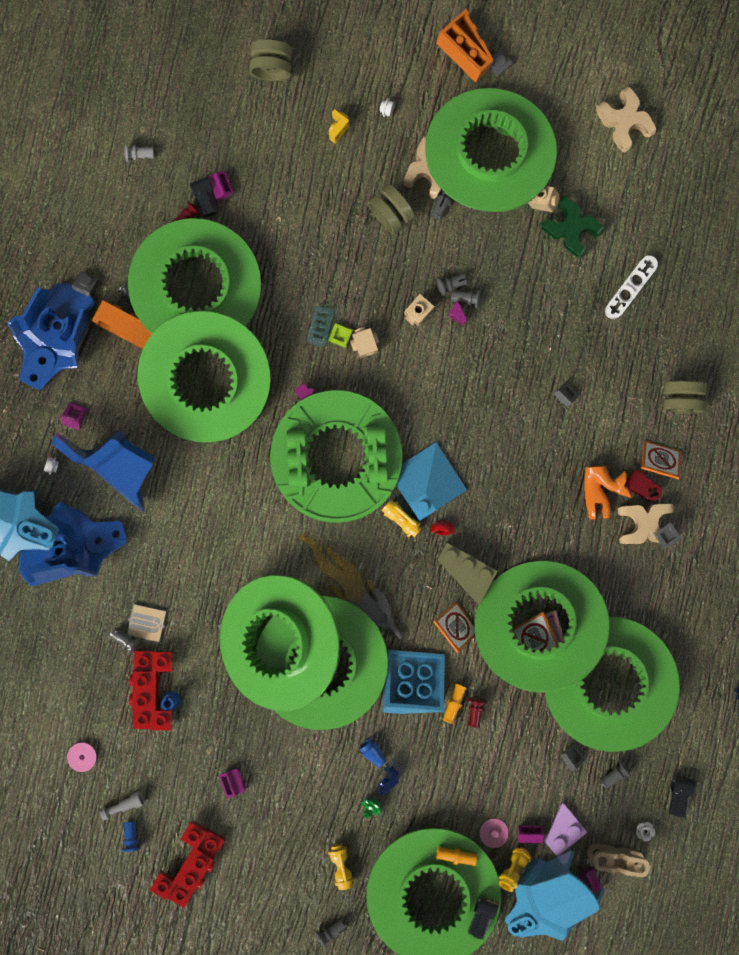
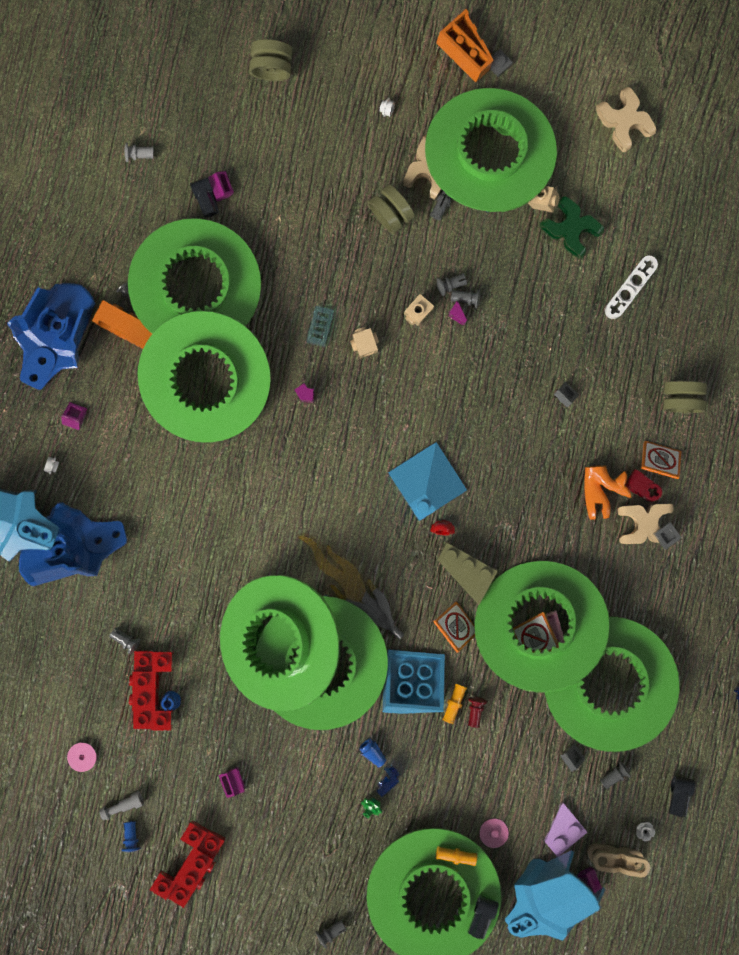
(85, 283): dark grey plate -> none
(115, 461): blue piece -> none
(146, 623): piece -> none
(188, 212): dark red pin -> none
(291, 462): bright green piece -> none
(338, 129): yellow bracket -> none
(340, 335): lime tile -> none
(343, 875): yellow piece -> none
(395, 512): yellow piece -> none
(510, 877): yellow piece -> none
(530, 837): magenta piece -> none

